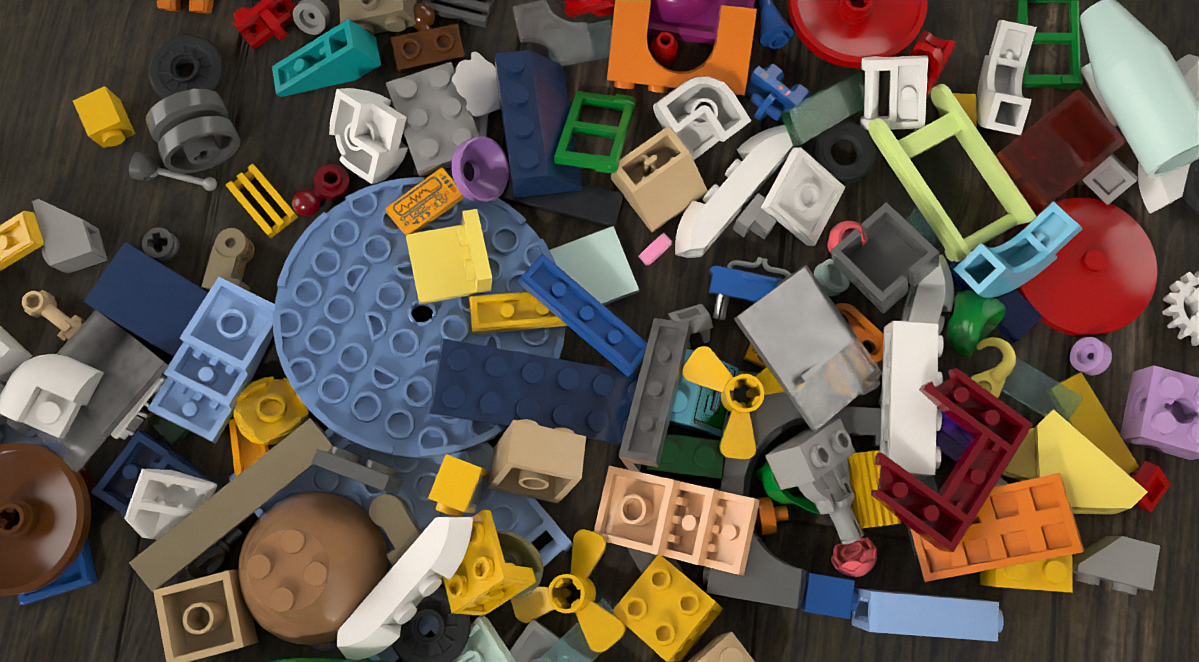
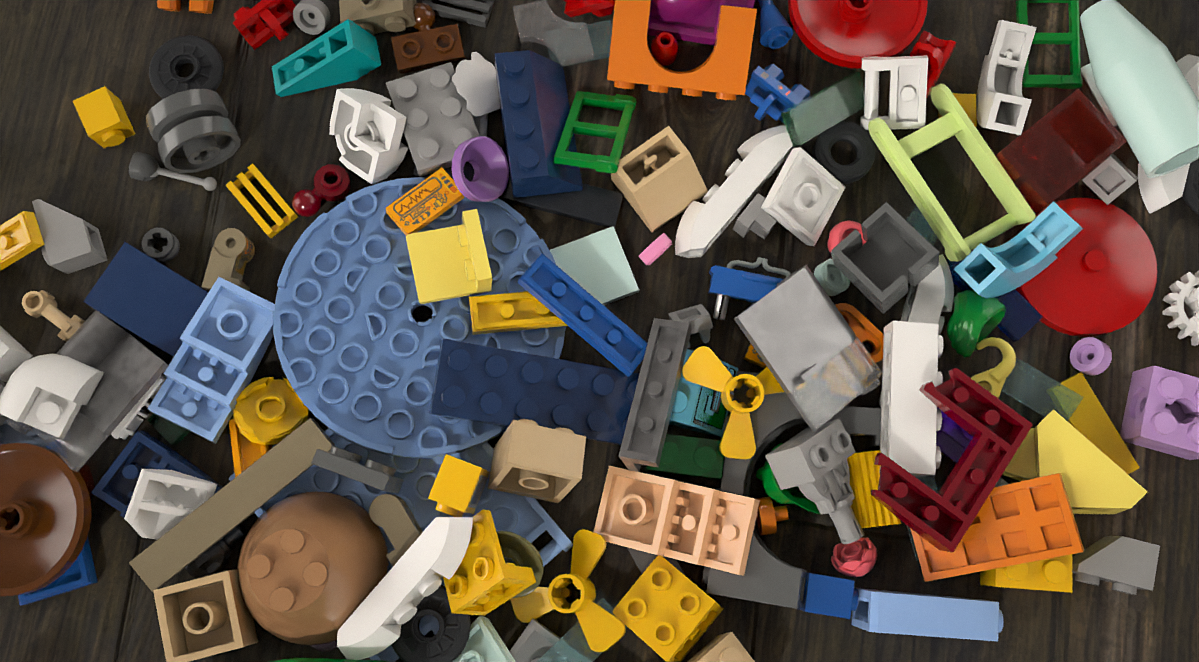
(701, 113): white brick -> none
(1154, 482): red plate -> none

